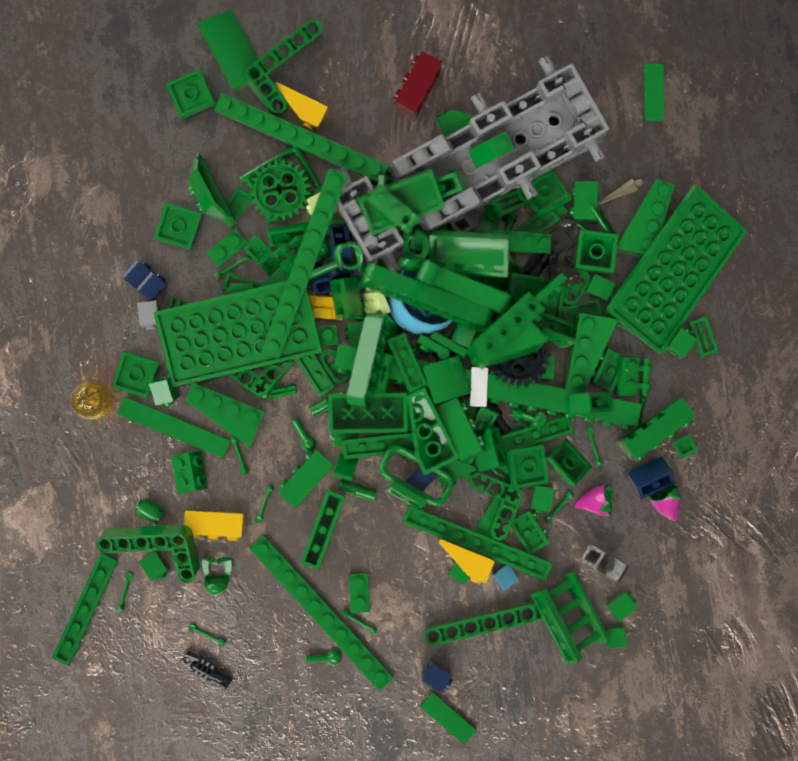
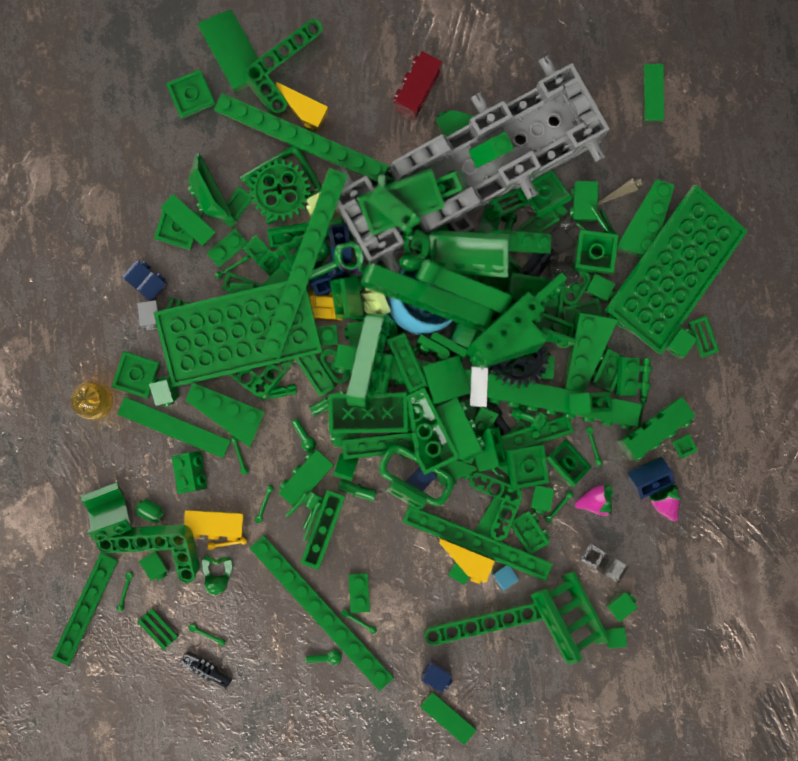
(106, 512): none -> green panel
(168, 641): none -> green tile
(188, 220): none -> green tile
(211, 546): none -> yellow hinge
(313, 502): none -> green plant

